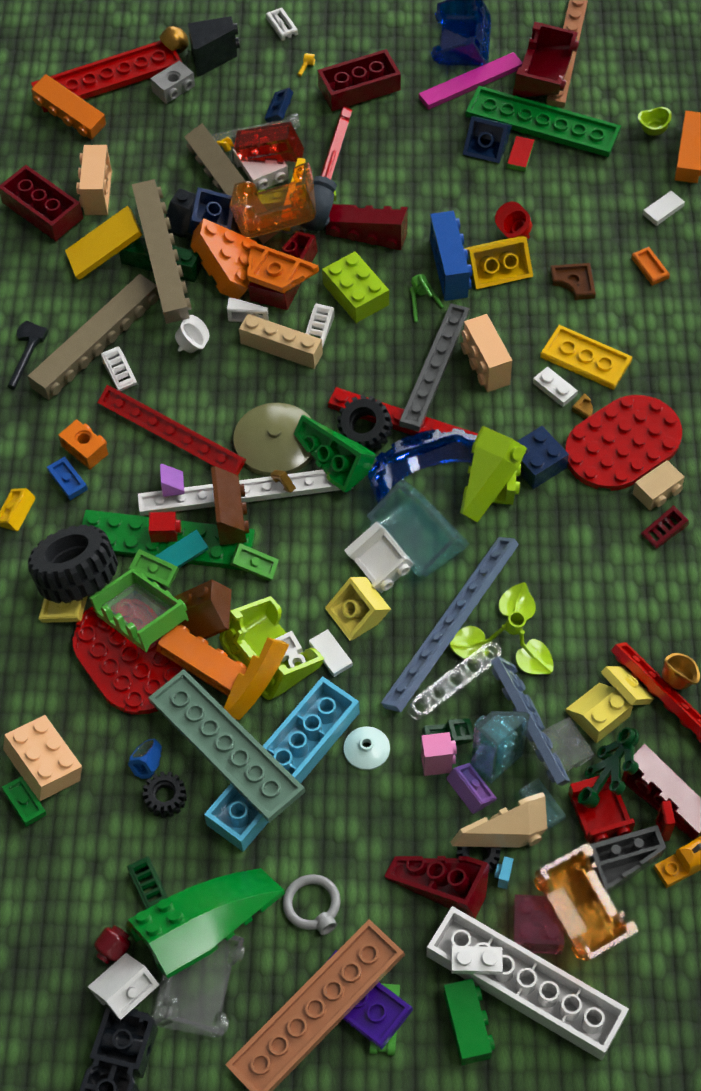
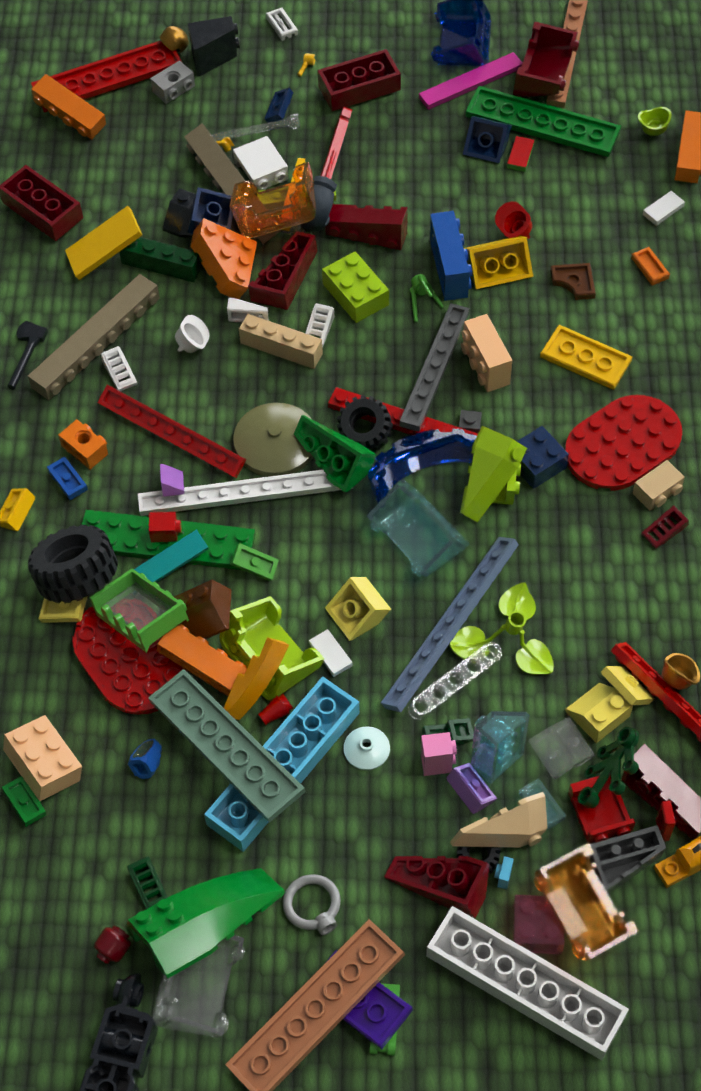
(94, 180): light nougat brick -> none
(123, 985): white panel -> none
(154, 568): bright green plate -> none
(160, 251): dark tan brick -> none
(170, 806): black tyre -> none
(229, 507): reddish brown slope -> none
(269, 142): clear red wedge -> none
(275, 709): none -> red cone
(277, 269): orange wing -> none
(283, 478): pearl gold tile -> none
(294, 649): white plate -> none
(379, 557): white panel -> none
(468, 1021): green brick -> none
(470, 420): none -> dark grey plate
(476, 960): white plate -> none
(513, 691): sand blue wing -> none
(555, 386): white plate -> none
(583, 407): pearl gold tile -> none

